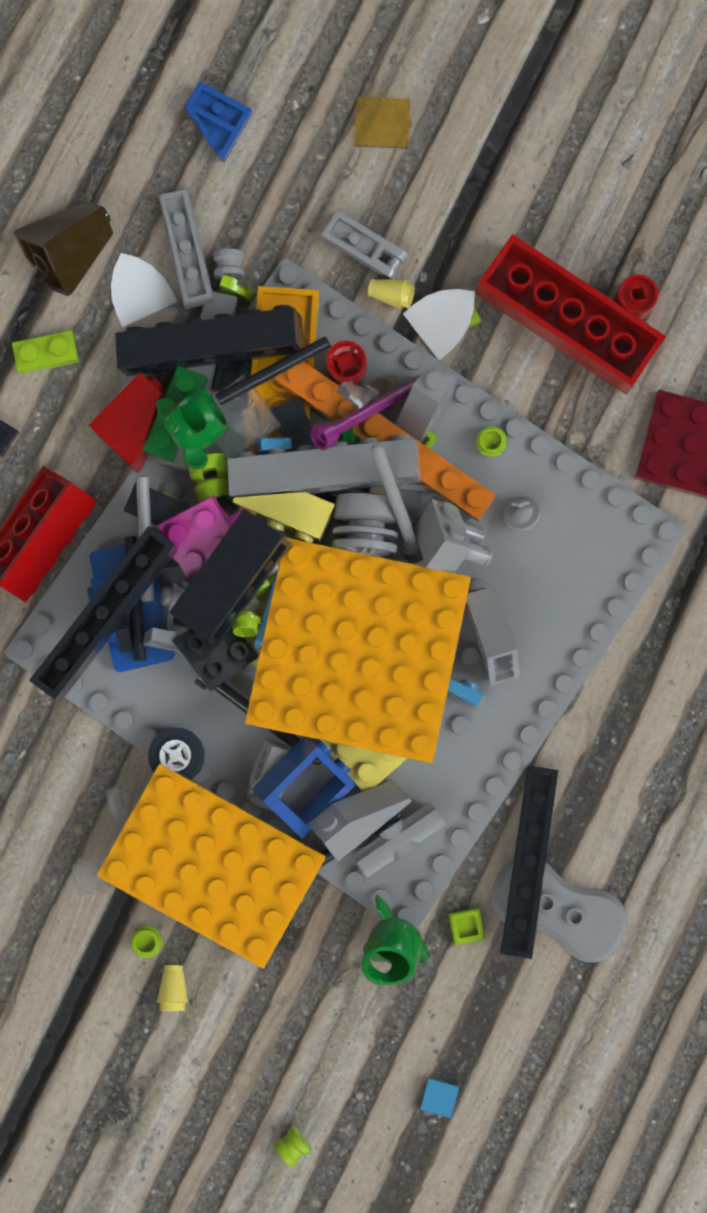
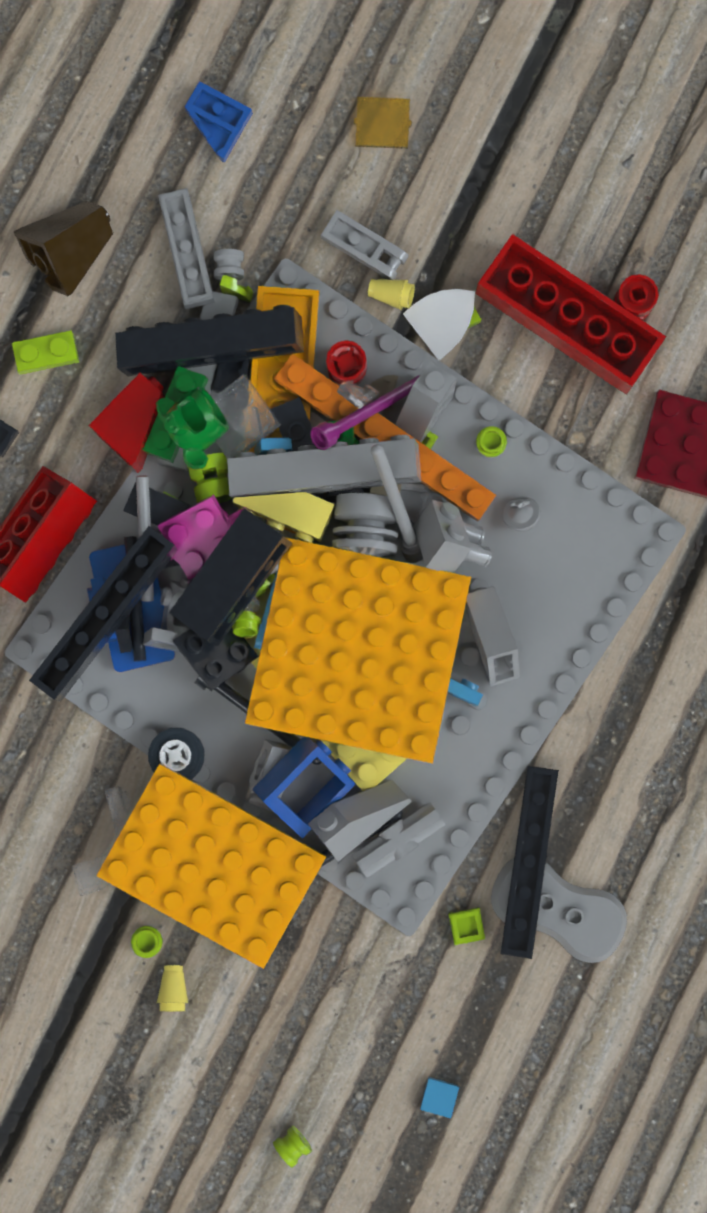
(138, 289): white sticker -> none
(273, 370): black bar -> none
(396, 943): green piece -> none

